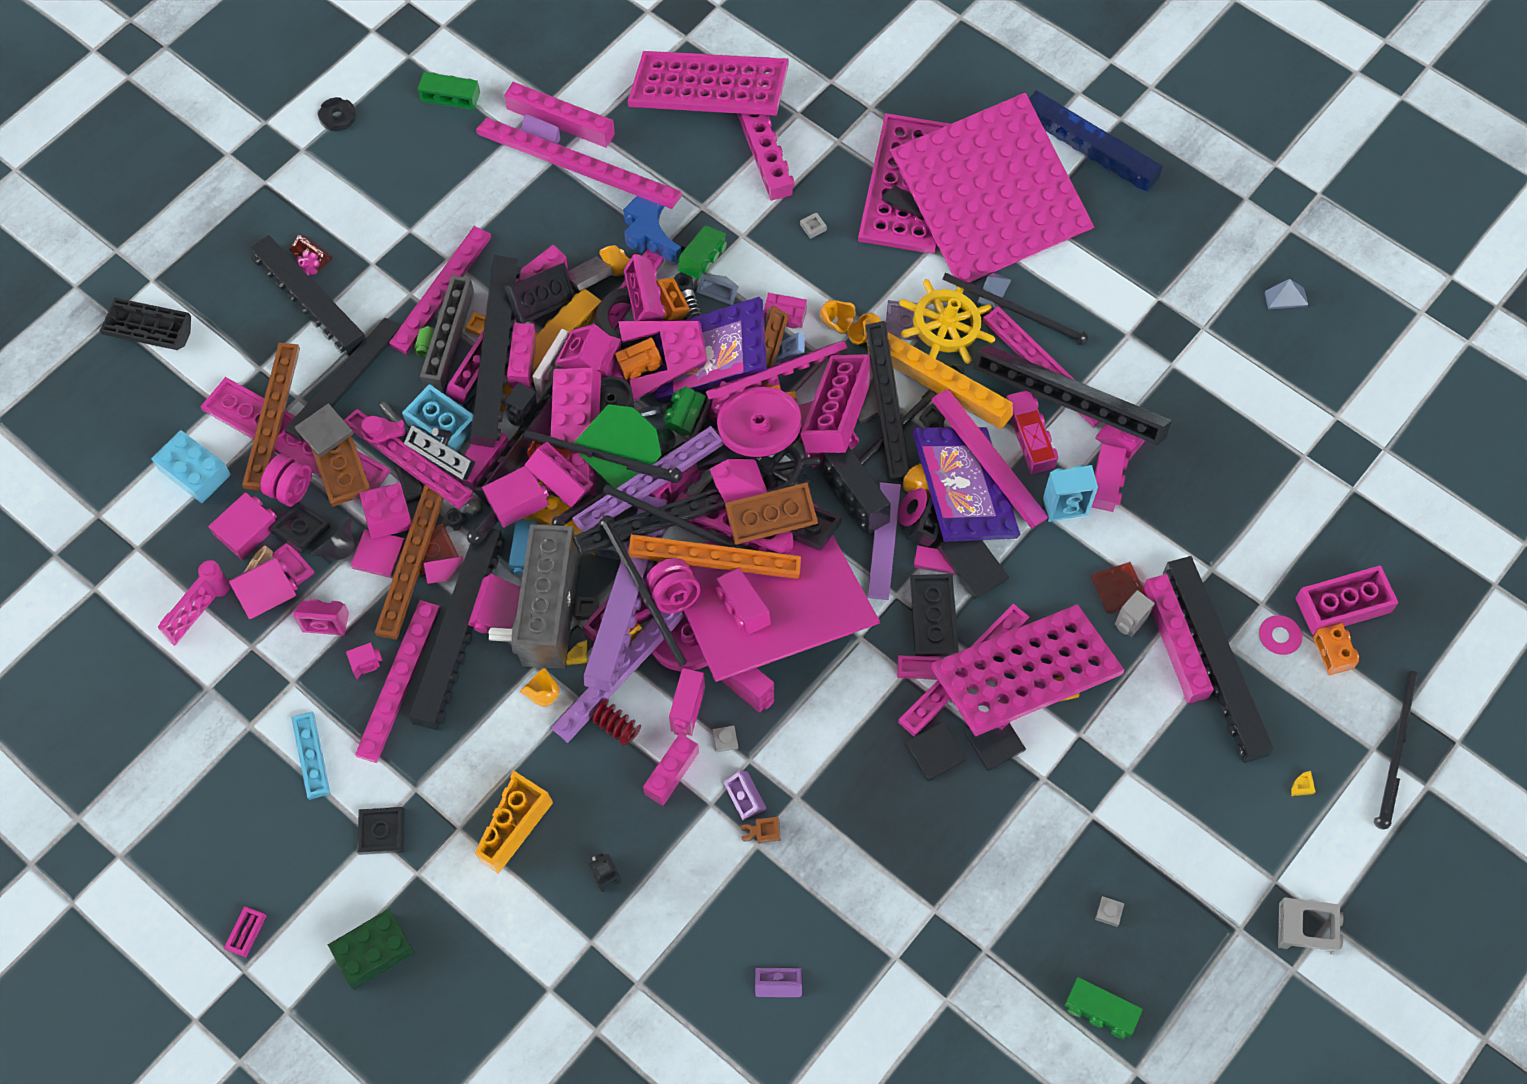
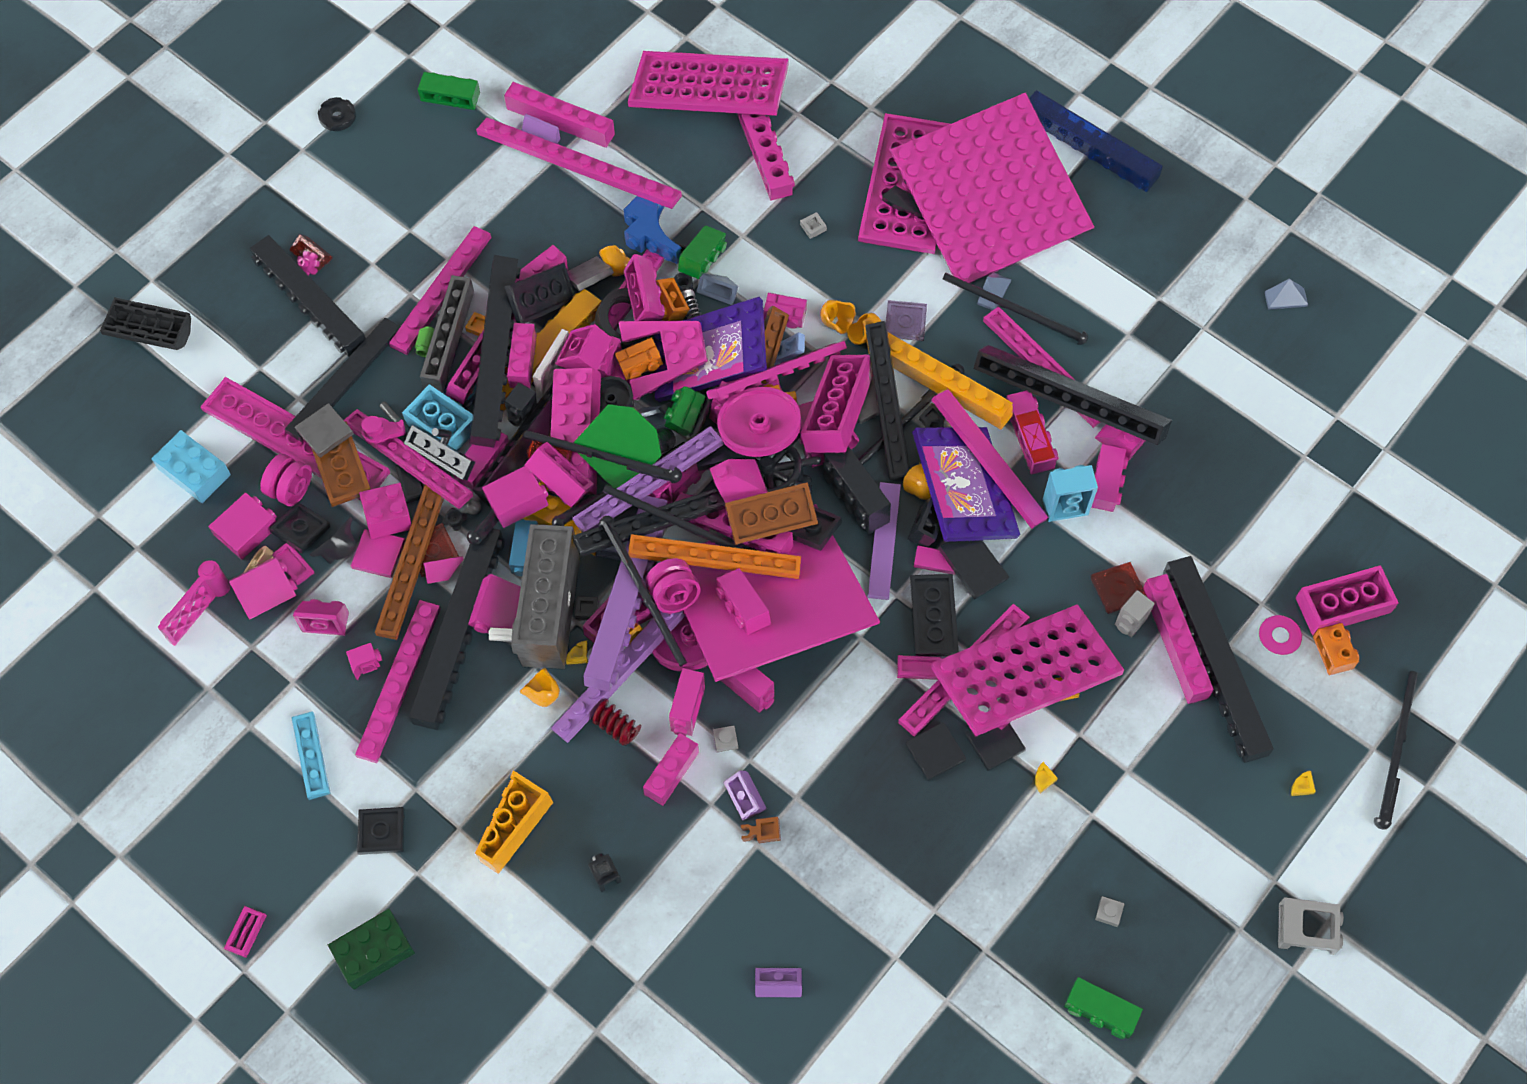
(271, 414): dark orange plate -> none
(908, 519): dark pink piece -> none
(946, 321): yellow piece -> none
(1044, 777): none -> yellow tile

